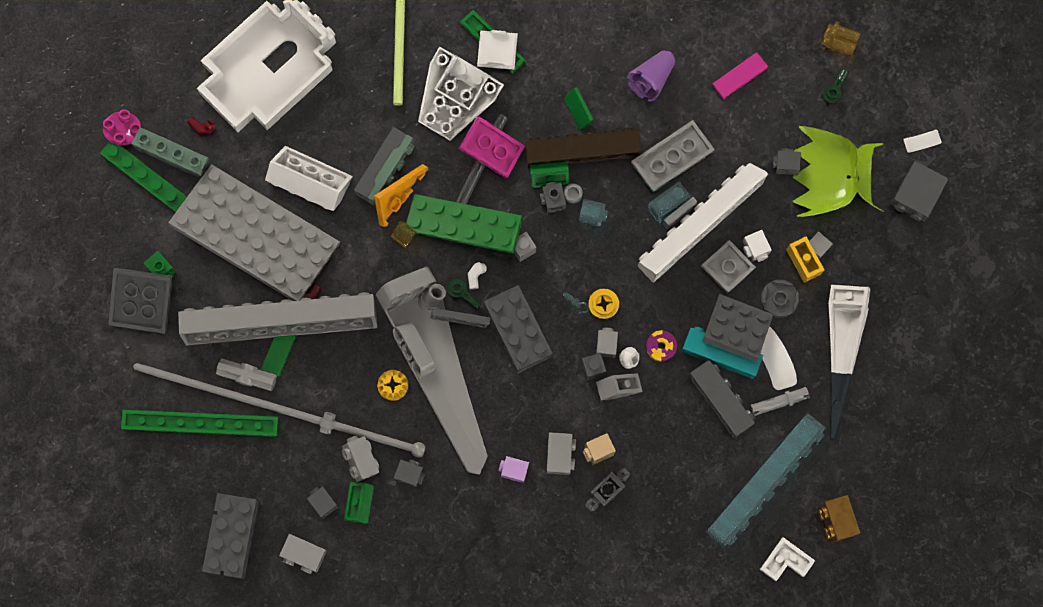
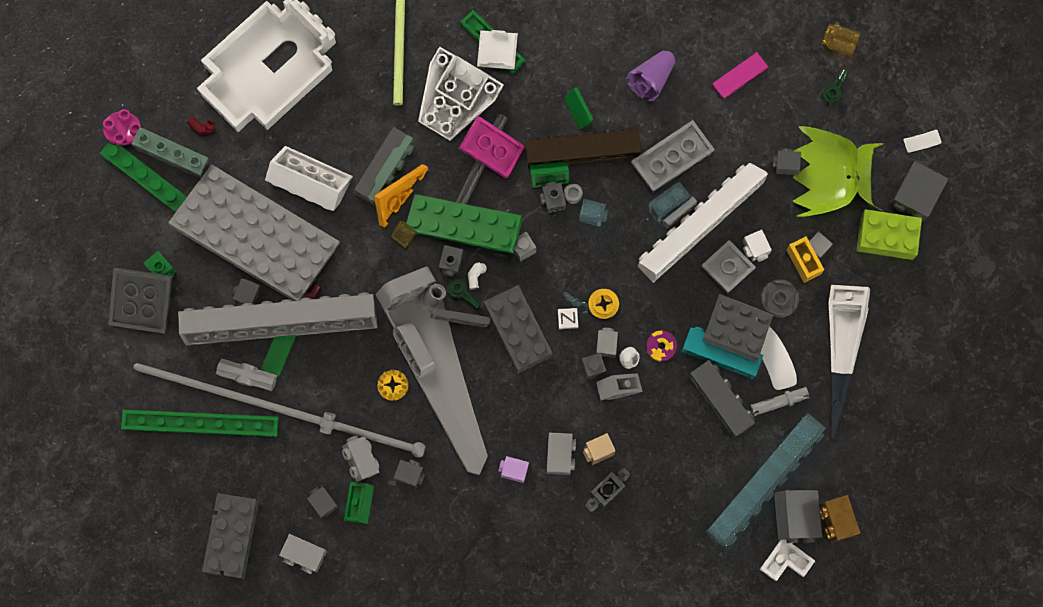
(246, 292): none -> dark grey brick
(450, 261): none -> dark grey brick
(567, 318): none -> white tile
(798, 515): none -> dark grey brick
(889, 234): none -> lime brick

